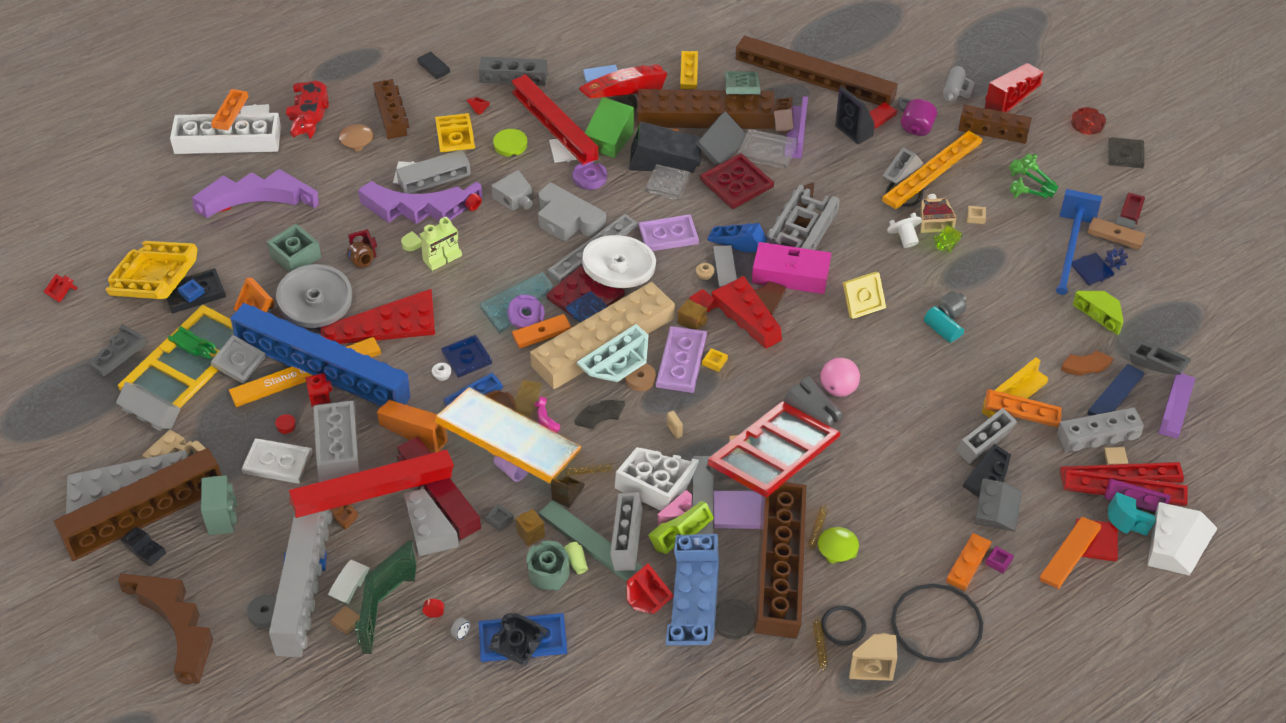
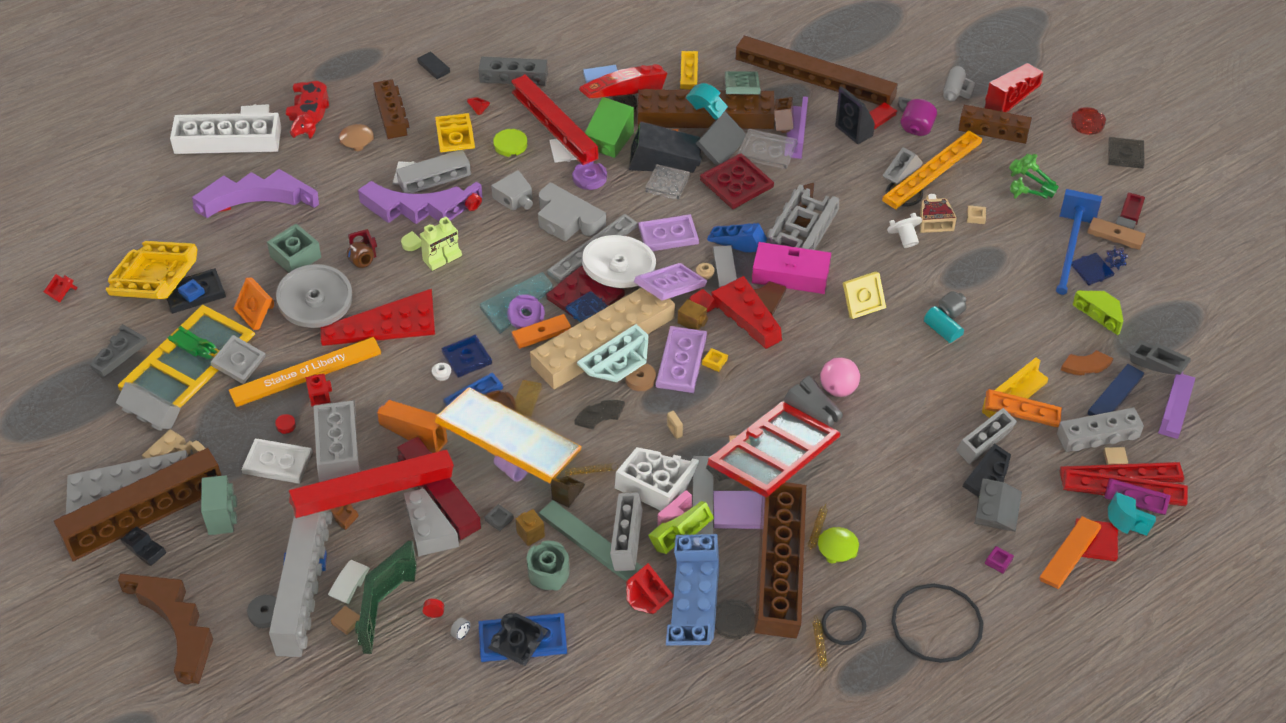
(229, 109): orange plate -> none
(317, 355): blue brick -> none
(543, 419): dark pink arm -> none
(576, 557): yellowish green cone -> none
(670, 281): none -> lavender tile
(708, 97): none -> teal brick
(875, 658): tan slope -> none
(947, 239): clear neon green bracket -> none
(968, 562): orange plate -> none
(1179, 538): white wedge -> none

